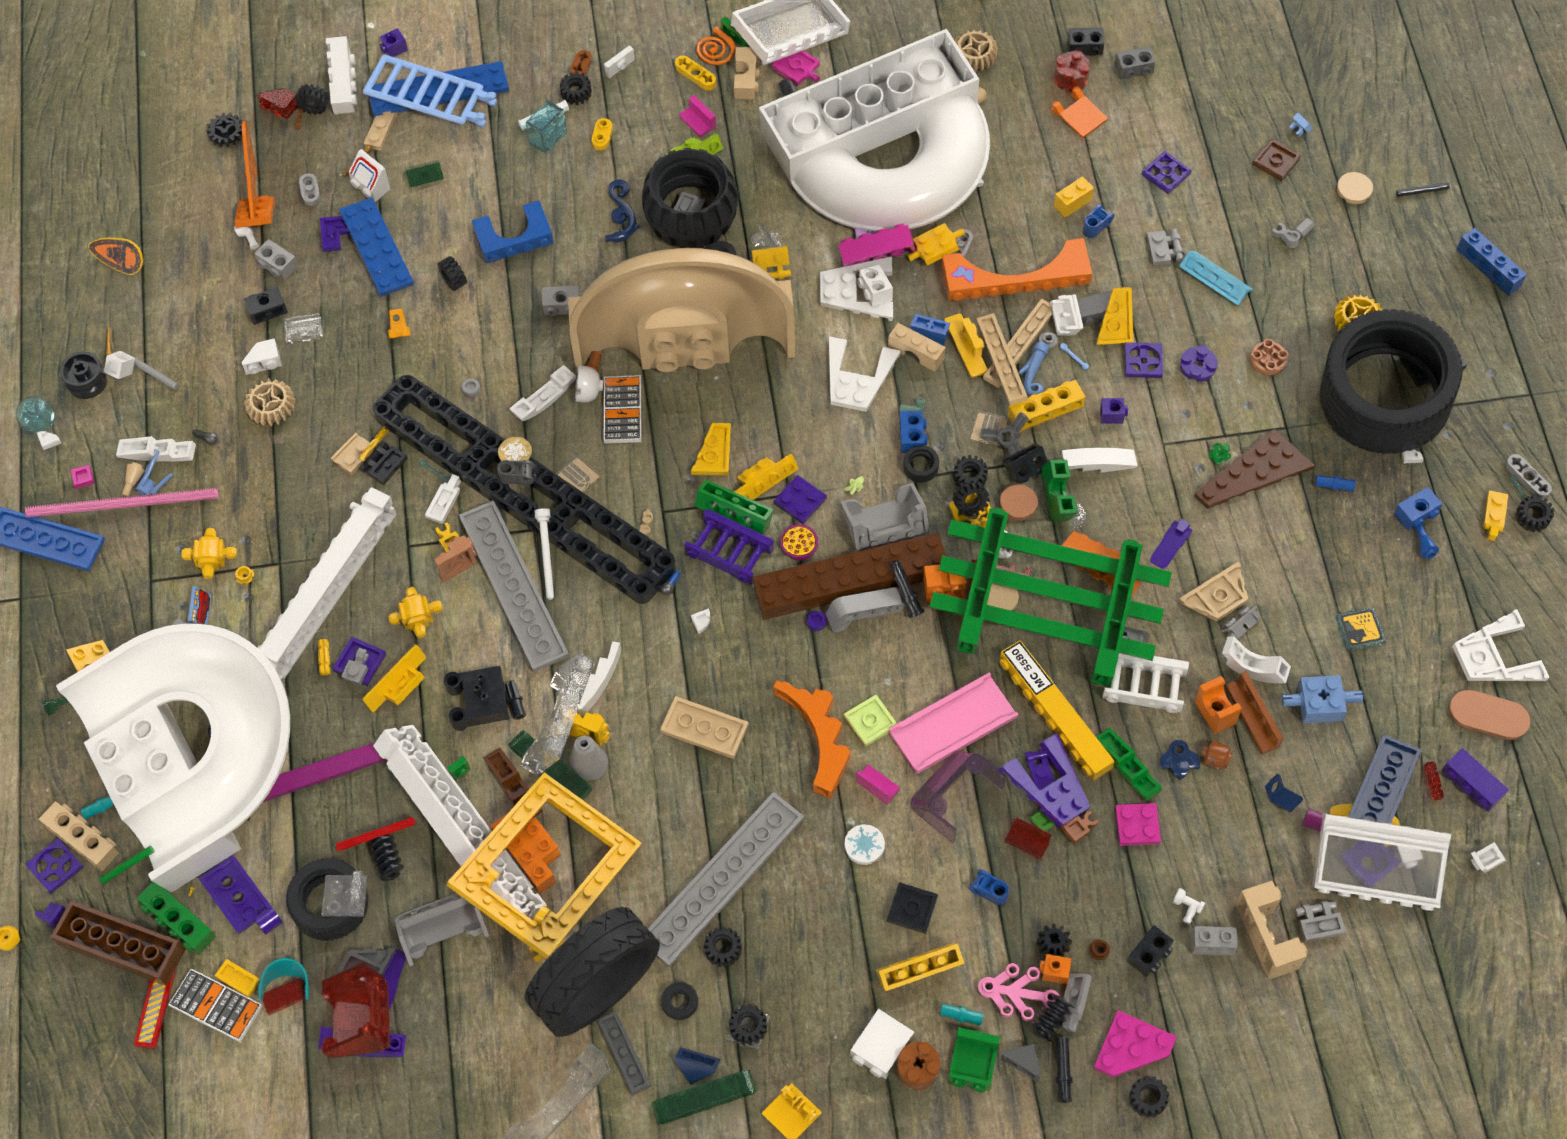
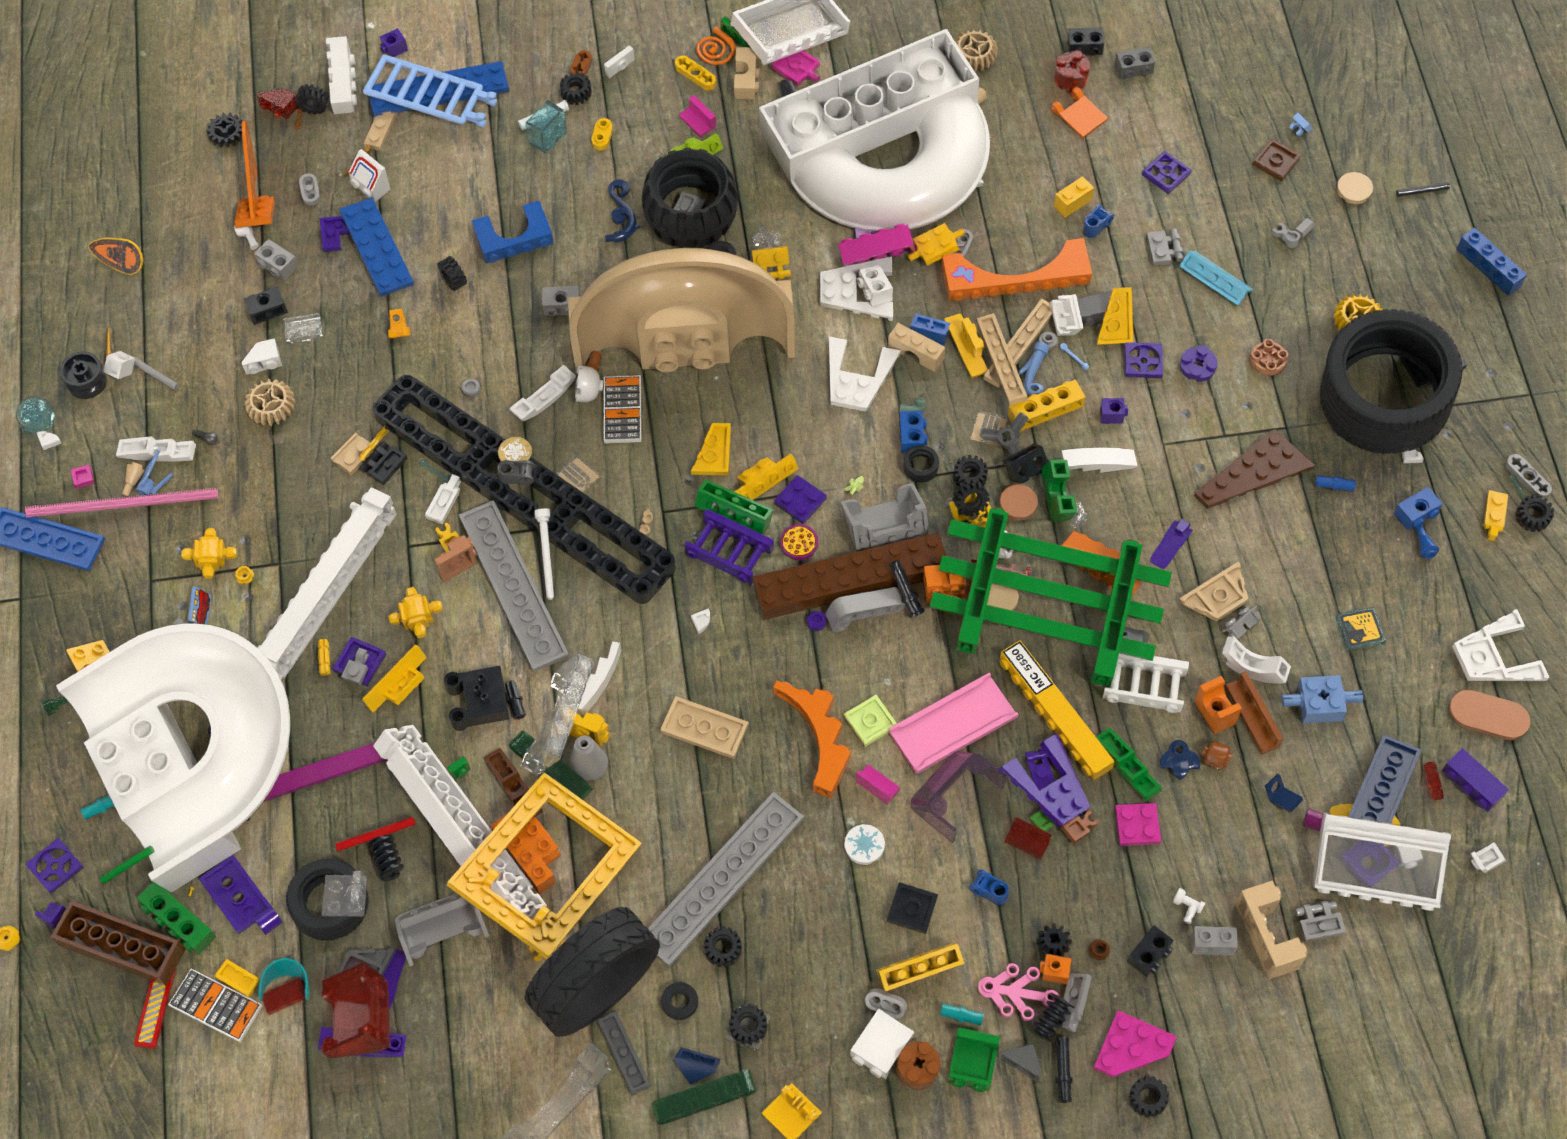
(99, 856): tan brick -> none
(424, 173): clear green panel -> none
(668, 587): piece -> none
(886, 1003): none -> light grey plate
(1220, 453): green plant -> none

